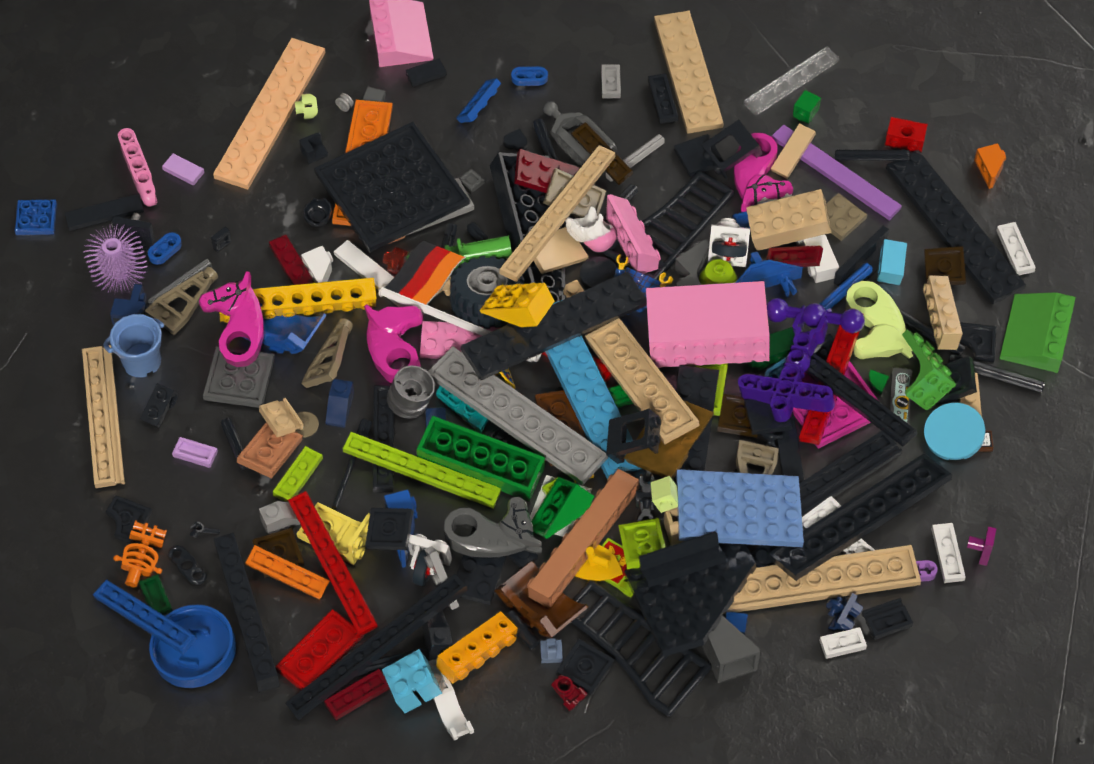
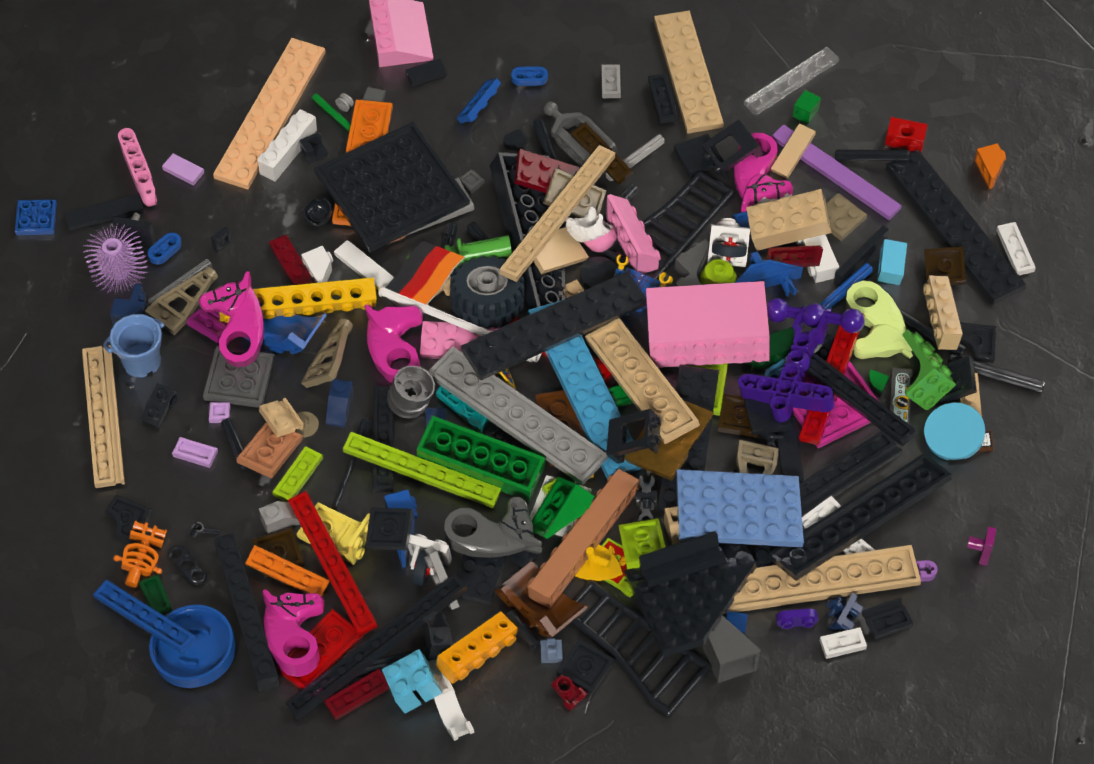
(207, 323): none -> magenta plate
(219, 411): none -> lavender tile
(283, 630): none -> dark pink animal
(286, 145): none -> white brick
(309, 112): yellowish green piece -> none
(330, 110): none -> green bar
(395, 260): clear red piece -> none
(519, 303): yellow slope -> none
(664, 494): yellowish green brick -> none
(800, 617): none -> dark purple plate
(948, 552): white plate -> none
(1038, 330): bright green slope -> none

